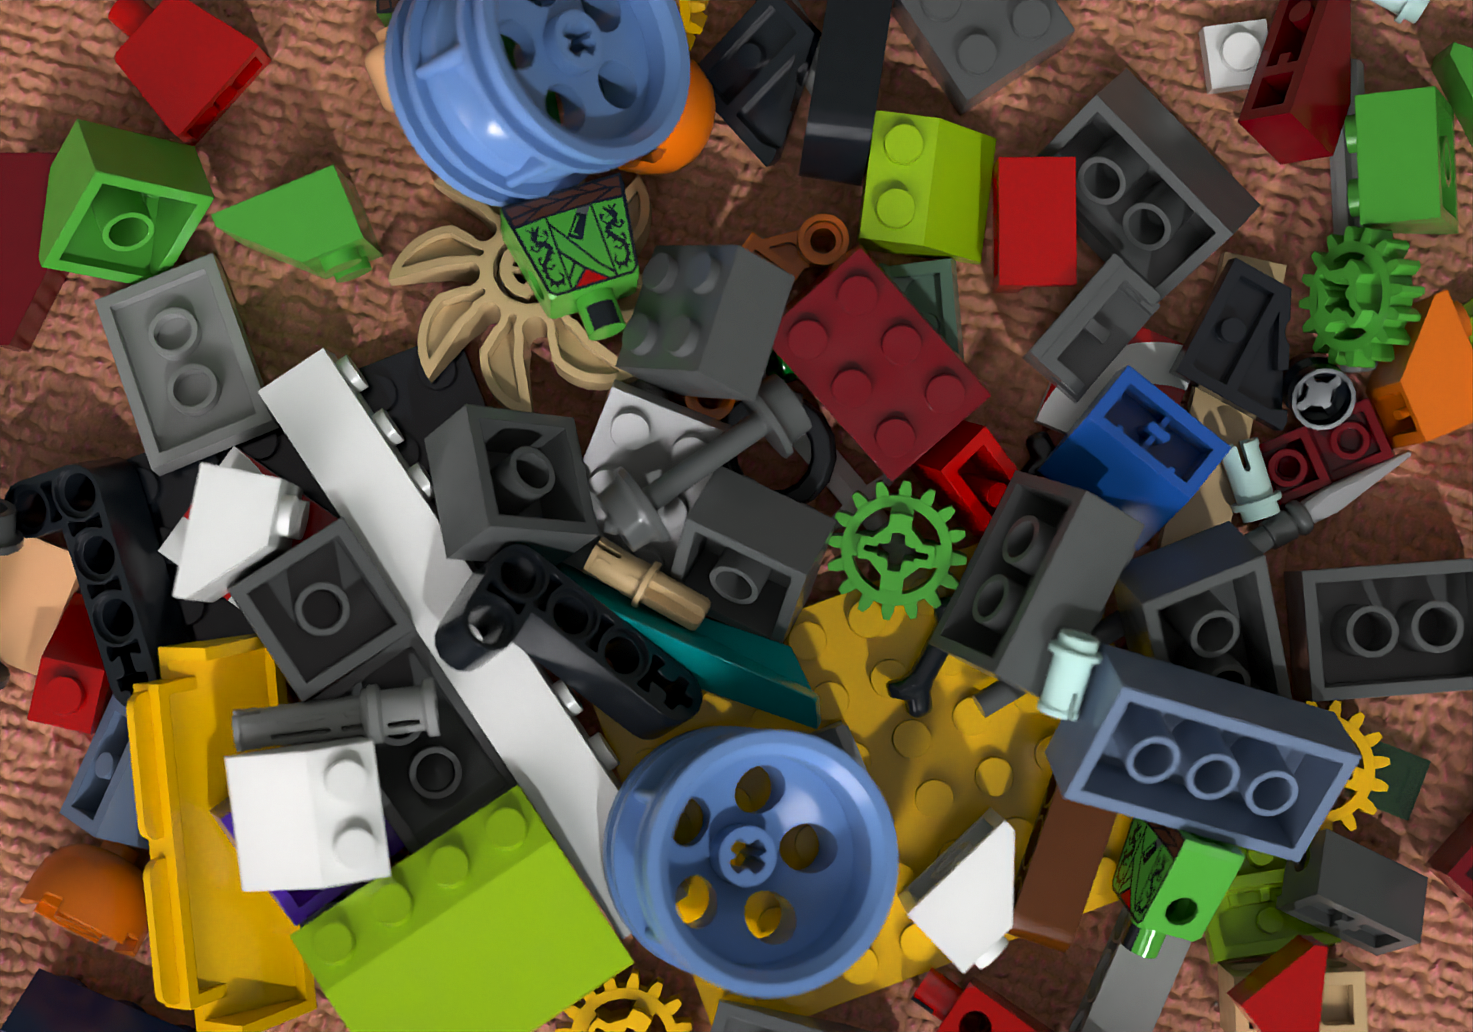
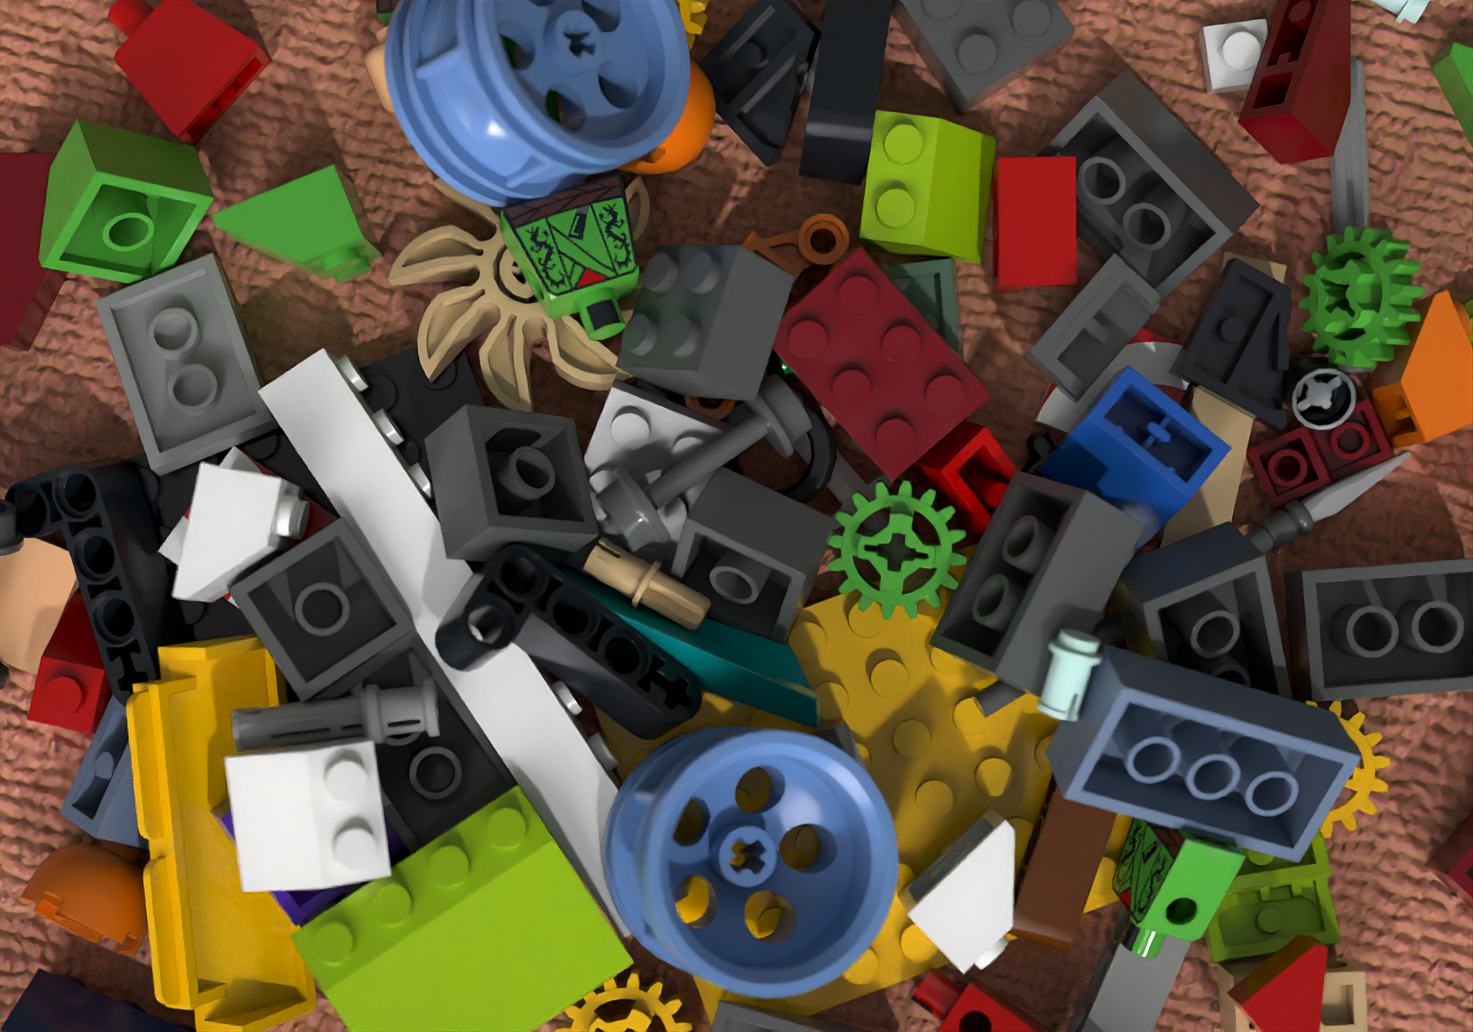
(917, 683): black piece -> none
(1251, 484): light aqua pin -> none
(1355, 894): dark grey hinge -> none
(1404, 162): bright green slope -> none
(1404, 779): clear green tile -> none

